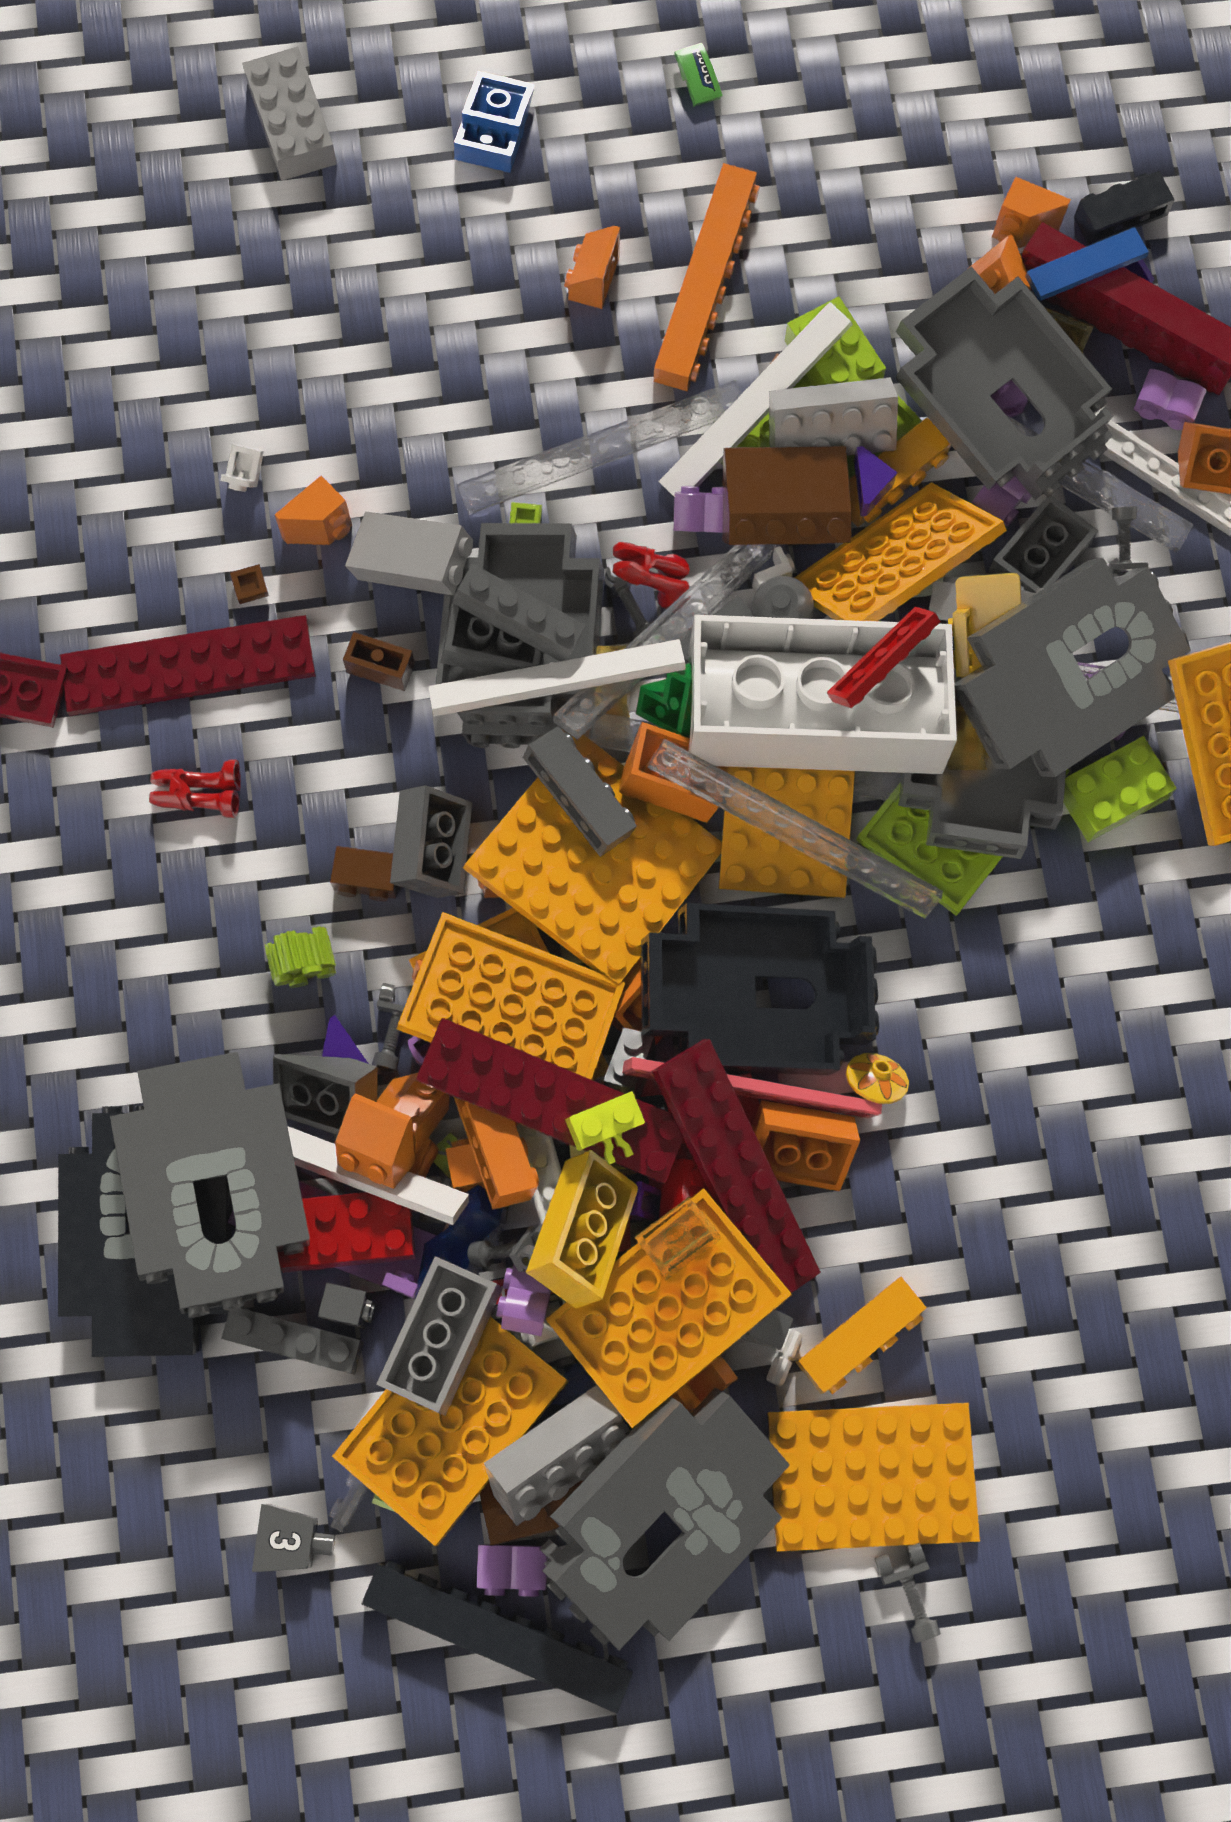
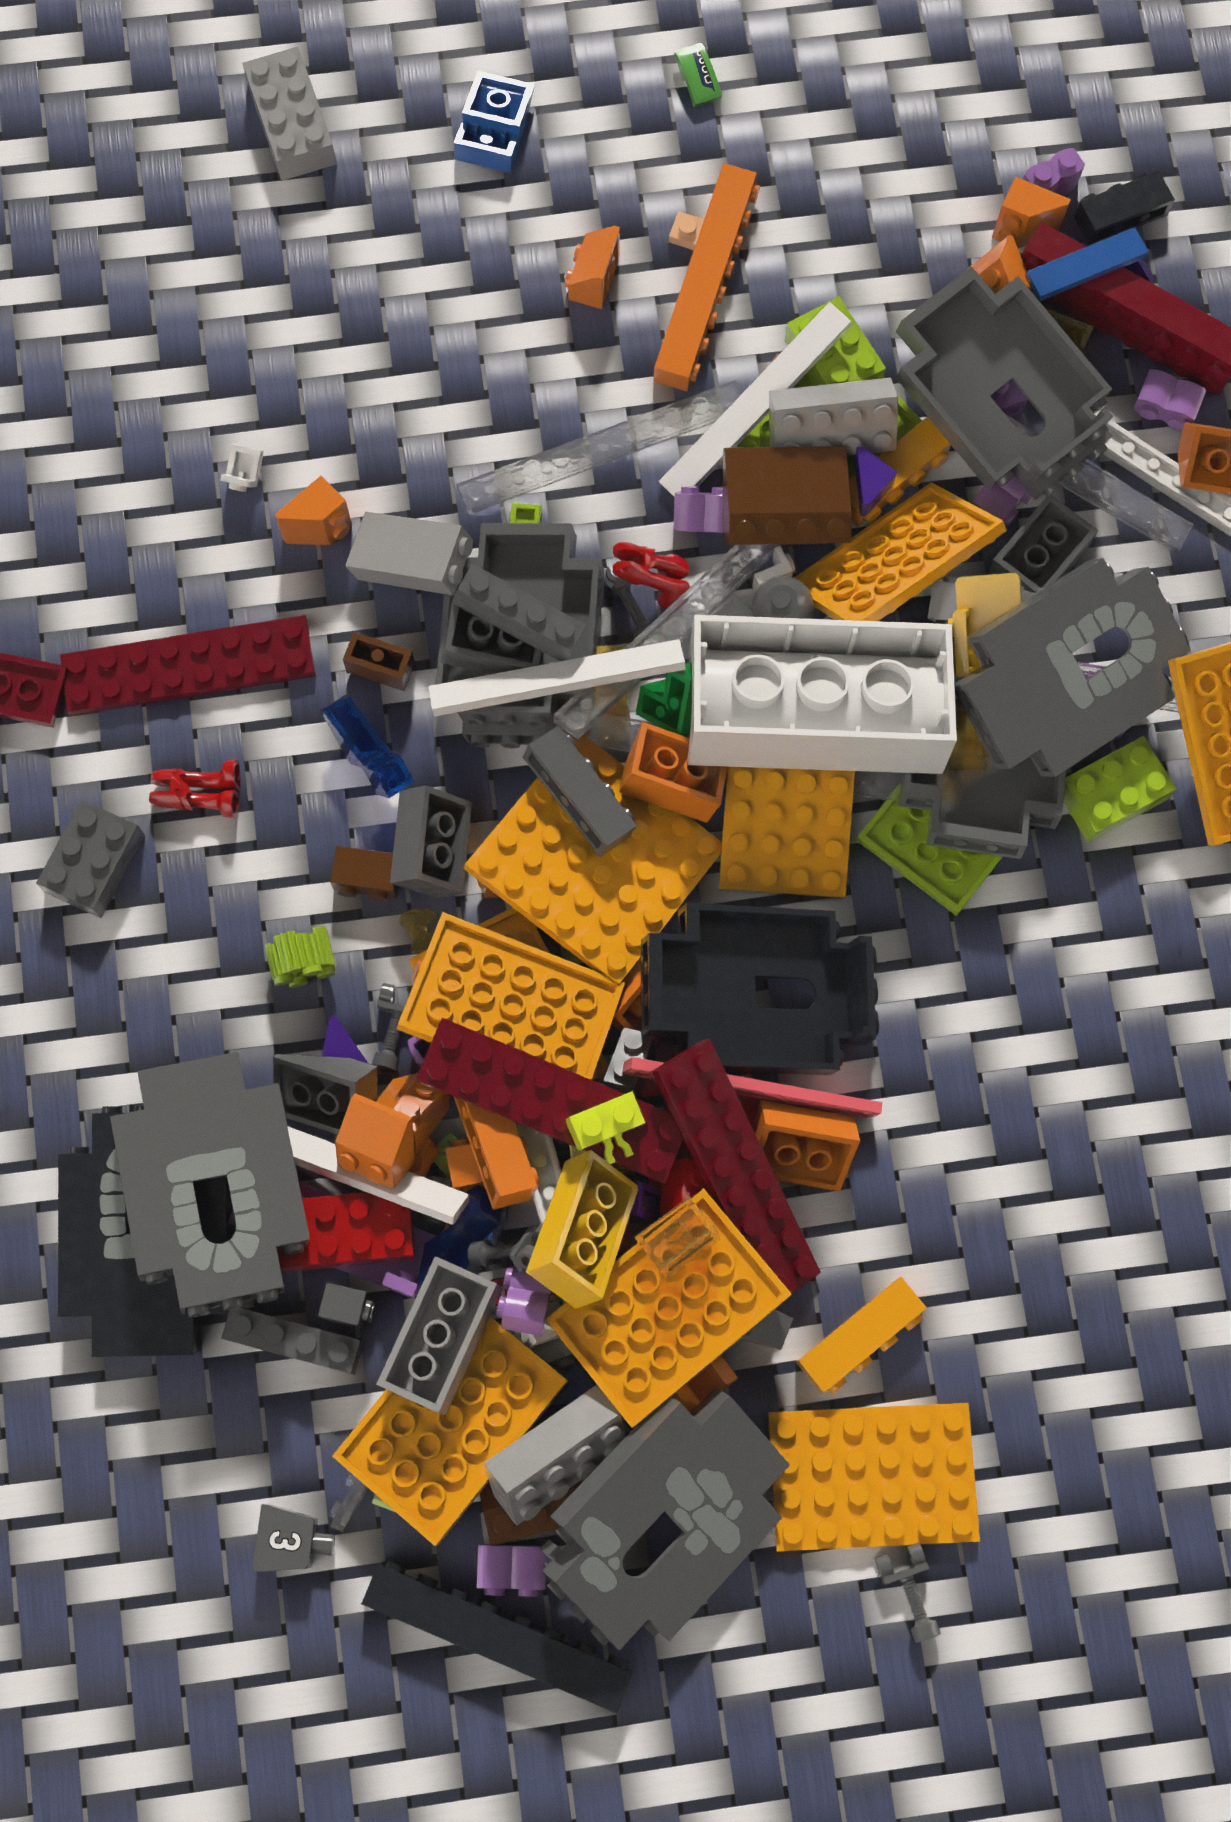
(90, 858): none -> dark grey brick
(249, 584): reddish brown plate -> none
(365, 748): none -> clear blue arch
(415, 922): none -> clear yellow piece
(685, 230): none -> light nougat plate
(781, 1363): white piece -> none
(794, 829): clear plate -> none
(877, 1078): yellow dish -> none
(883, 657): red plate -> none
(1058, 174): none -> medium lavender brick
(1124, 517): dark grey bar -> none

